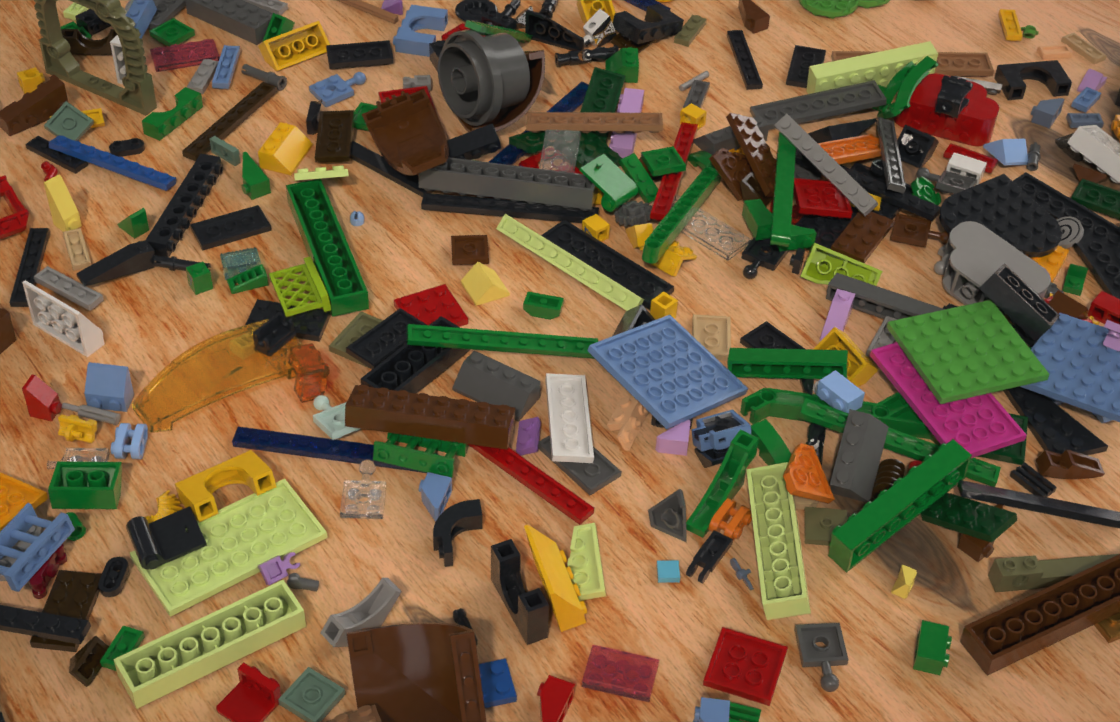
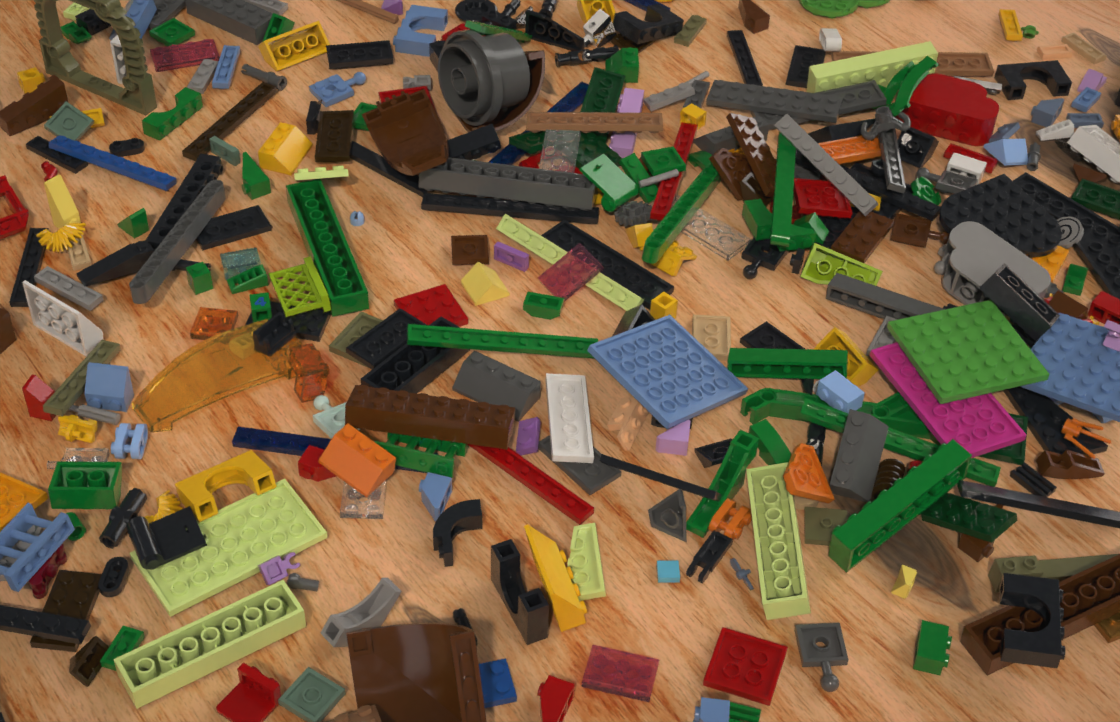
(62, 237): none -> yellow hair
(74, 385): none -> olive plate
(82, 45): dark brown arch -> none
(120, 516): none -> black piece
(177, 242): none -> dark grey beam
(212, 322): none -> clear orange plate
(260, 306): none -> green brick
(309, 466): none -> red slope
(357, 460): none -> orange slope
(511, 256): none -> medium lavender plate
(570, 272): none -> clear pink plate
(596, 227): yellow brick -> none
(661, 478): none -> black tile
(669, 96): none -> light grey plate
(670, 174): none -> light grey piece
(718, 430): medium blue piece -> none
(775, 101): none -> dark grey plate
(813, 221): none -> green slope
(830, 39): none -> white beam
(839, 311): lavender slope -> none
(884, 123): none -> dark grey piece
(952, 96): black piece -> none
(1005, 131): none -> sand blue plate
(1043, 597): none -> black arch
(1057, 131): none -> white slope
(1074, 428): none -> orange plant

